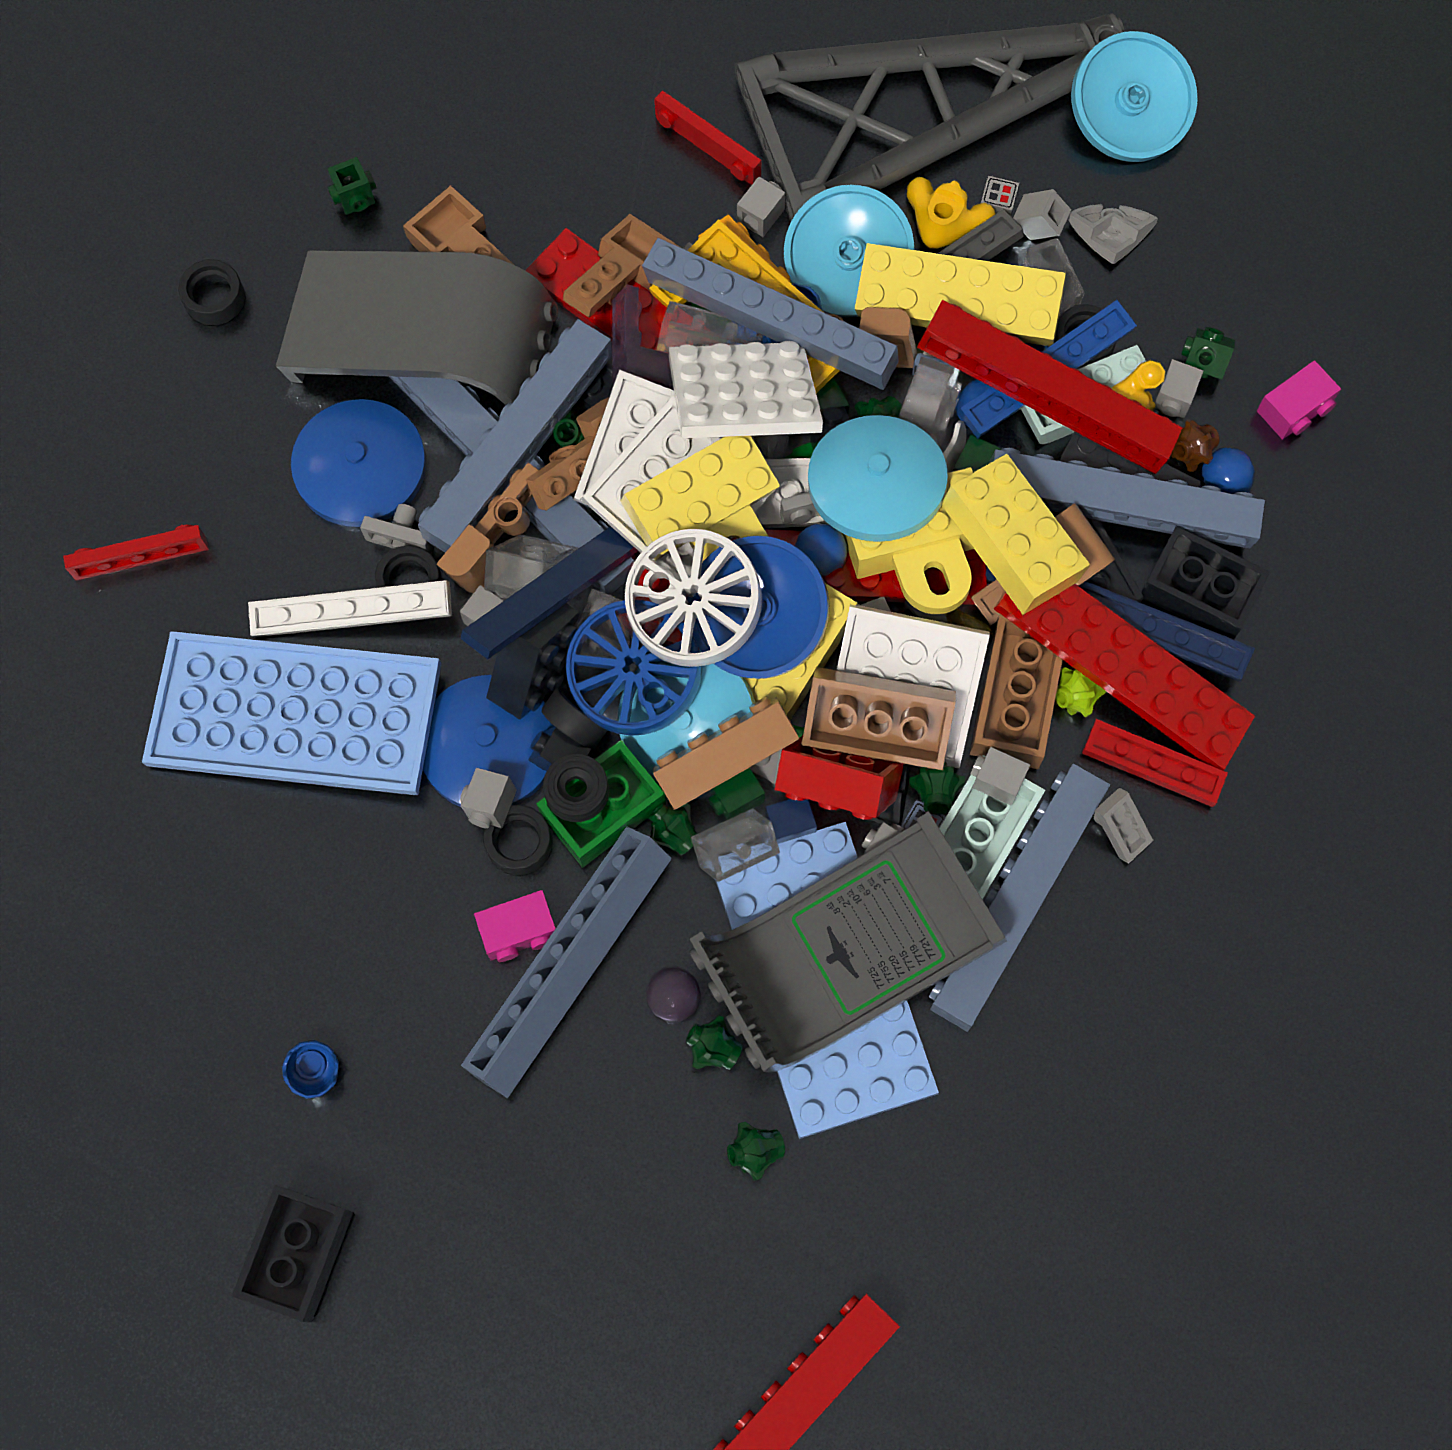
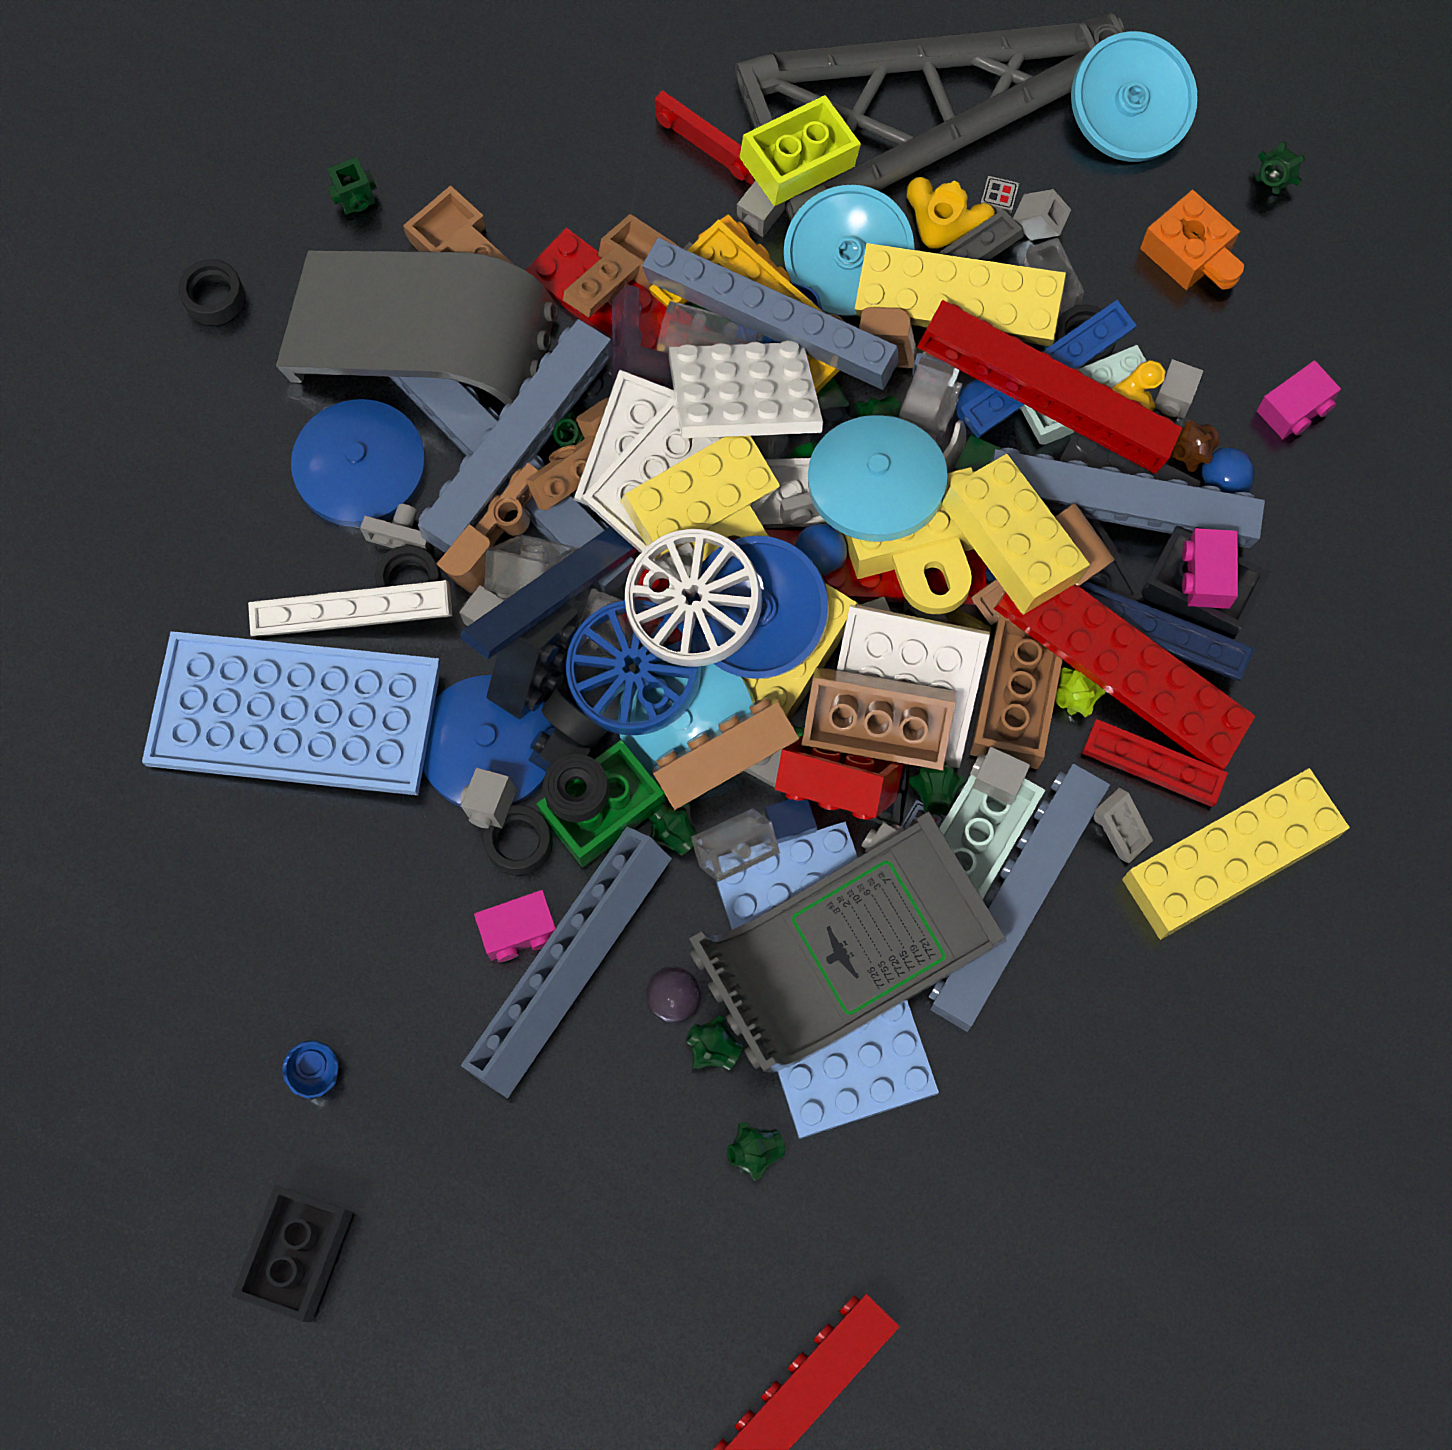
(137, 552): red plate -> none
(737, 795): dark green brick -> none
(799, 150): none -> neon yellow brick
(1111, 230): light grey brick -> none
(1187, 257): none -> orange brick
(1211, 568): none -> dark pink brick
(1218, 348): dark green brick -> none
(1235, 853): none -> light yellow brick
(1272, 175): none -> dark green rock

